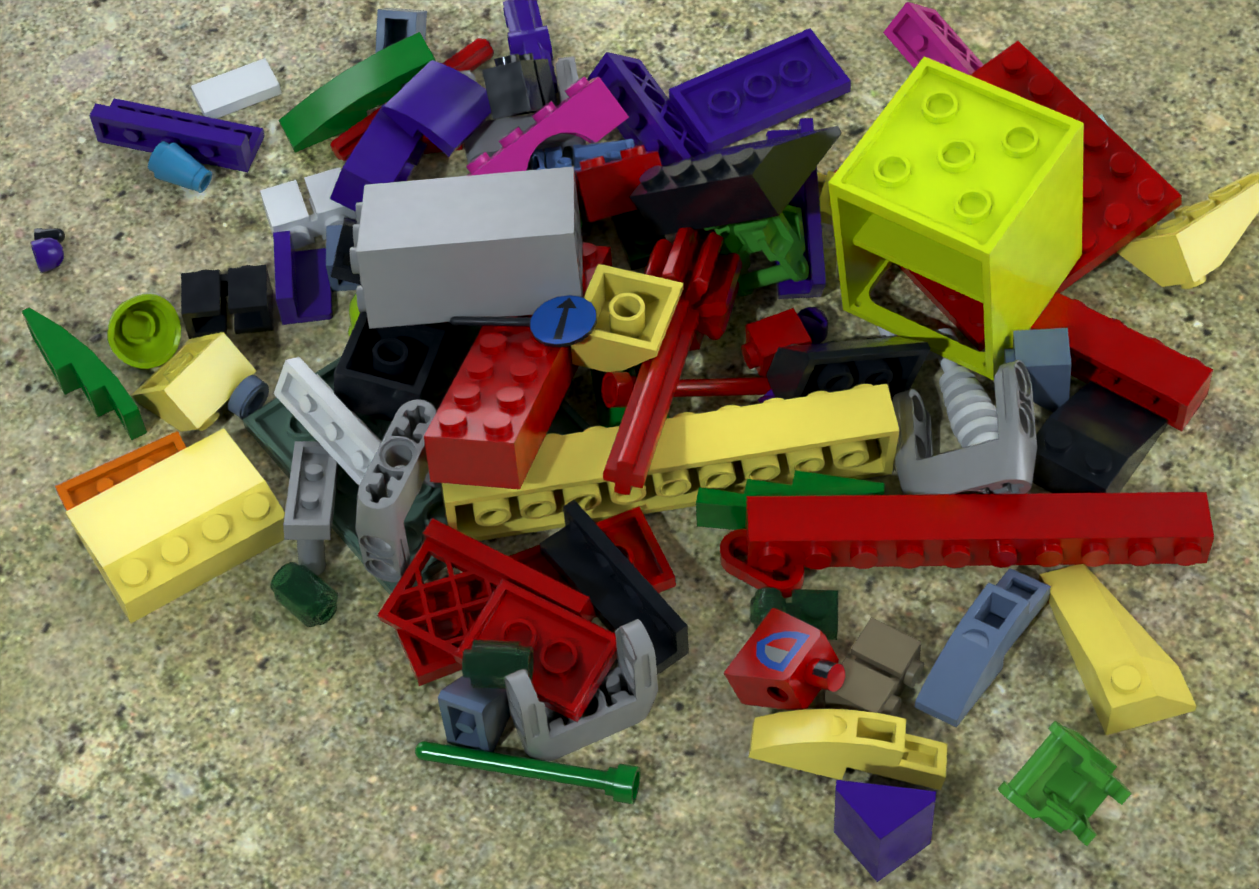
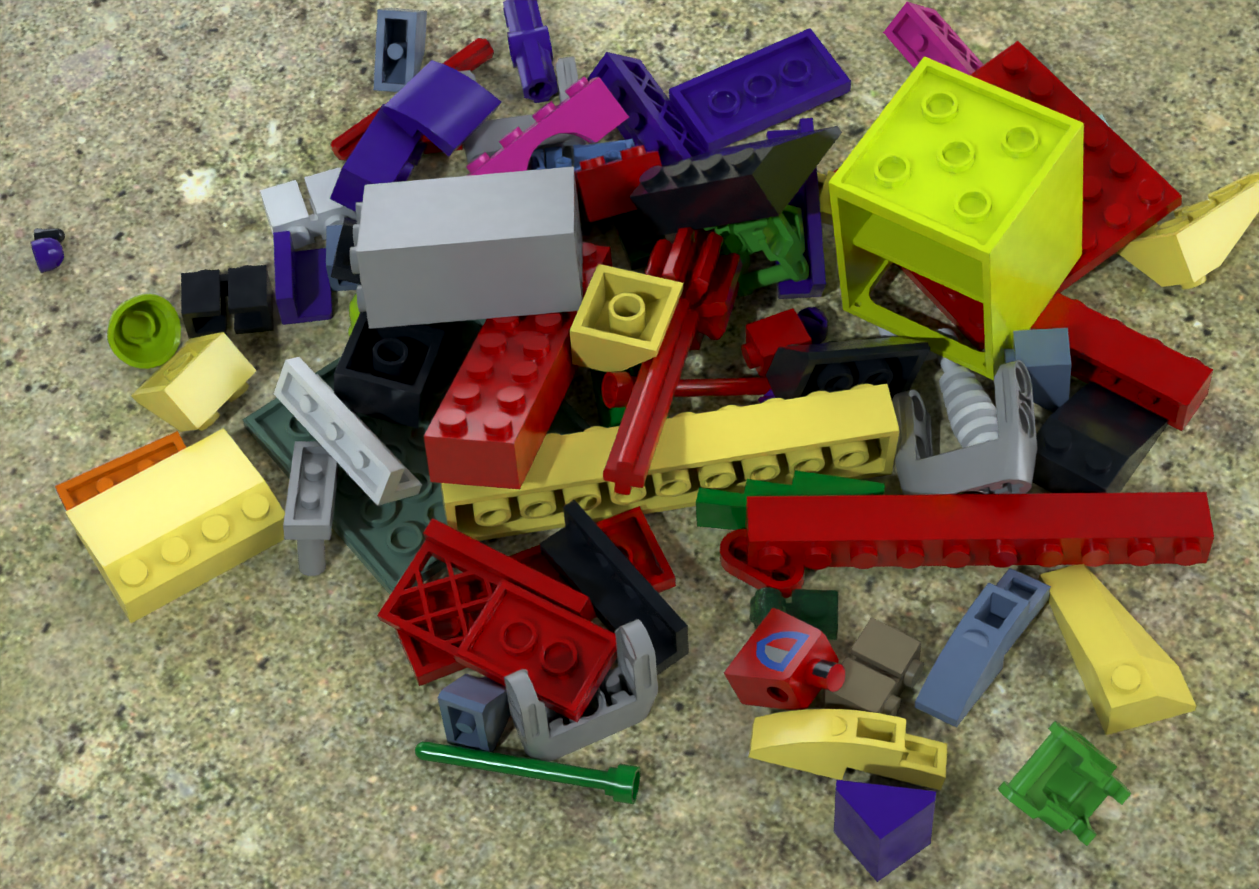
(79, 367): green slope -> none
(178, 167): dark azure cone -> none
(204, 138): dark purple fence -> none
(236, 89): white tile -> none
(248, 396): sand blue tile -> none
(304, 594): clear green brick -> none
(353, 92): green slope -> none
(382, 518): light grey connector -> none
(494, 659): clear green brick -> none
(518, 85): black piece -> none
(554, 324): blue piece -> none

